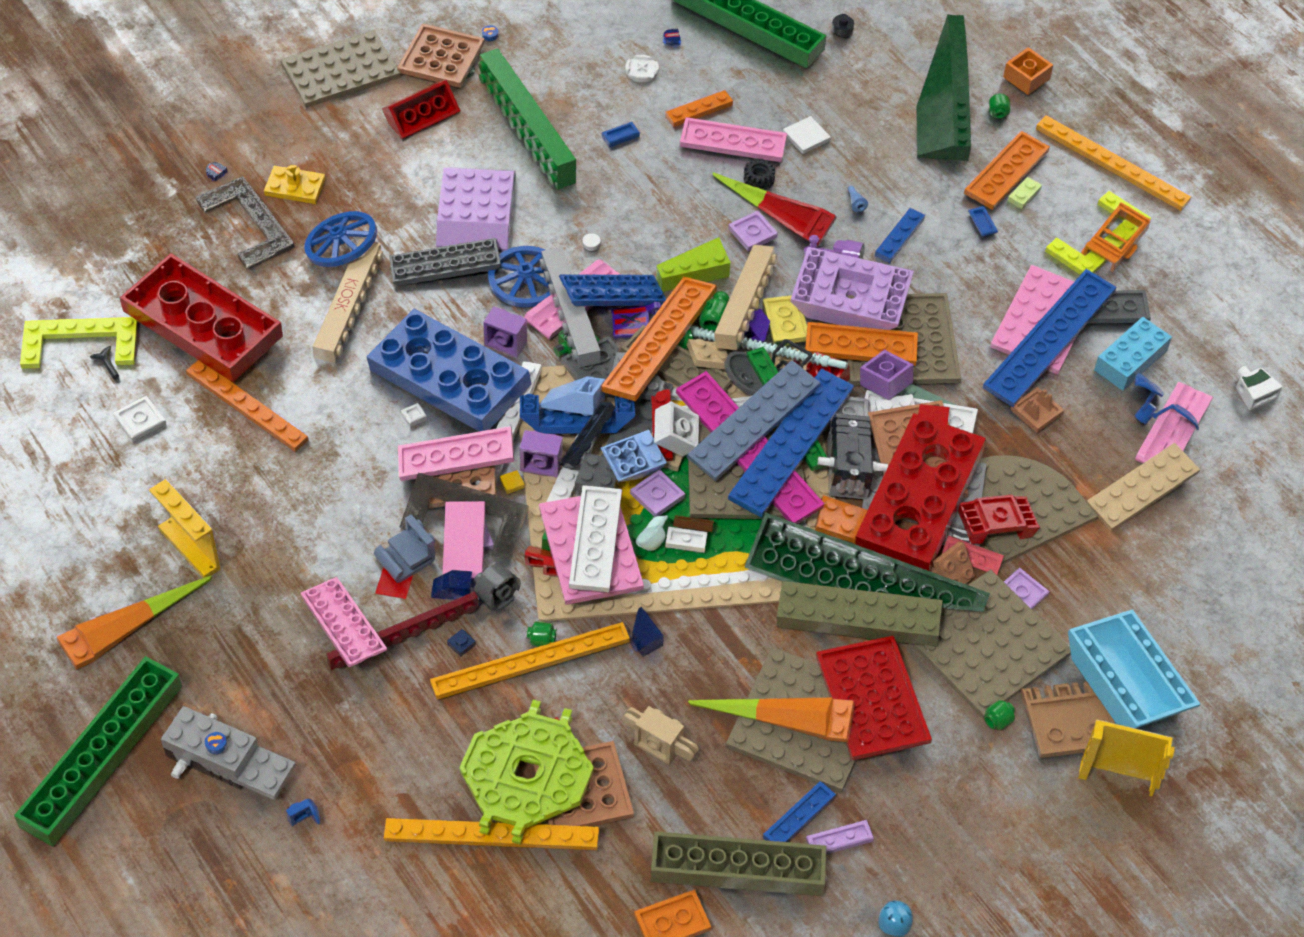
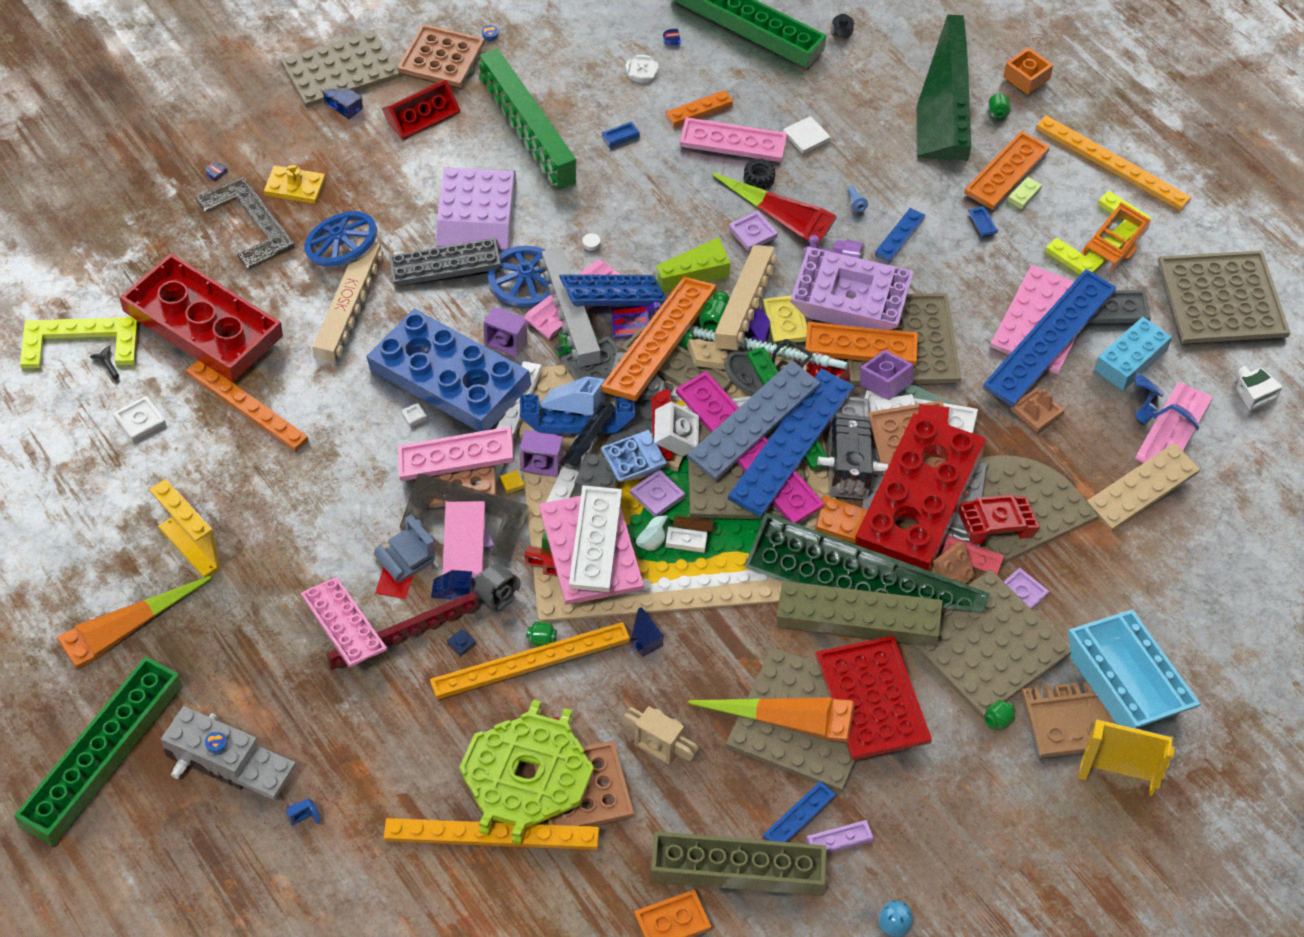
(343, 101): none -> clear blue slope
(1223, 297): none -> dark tan plate

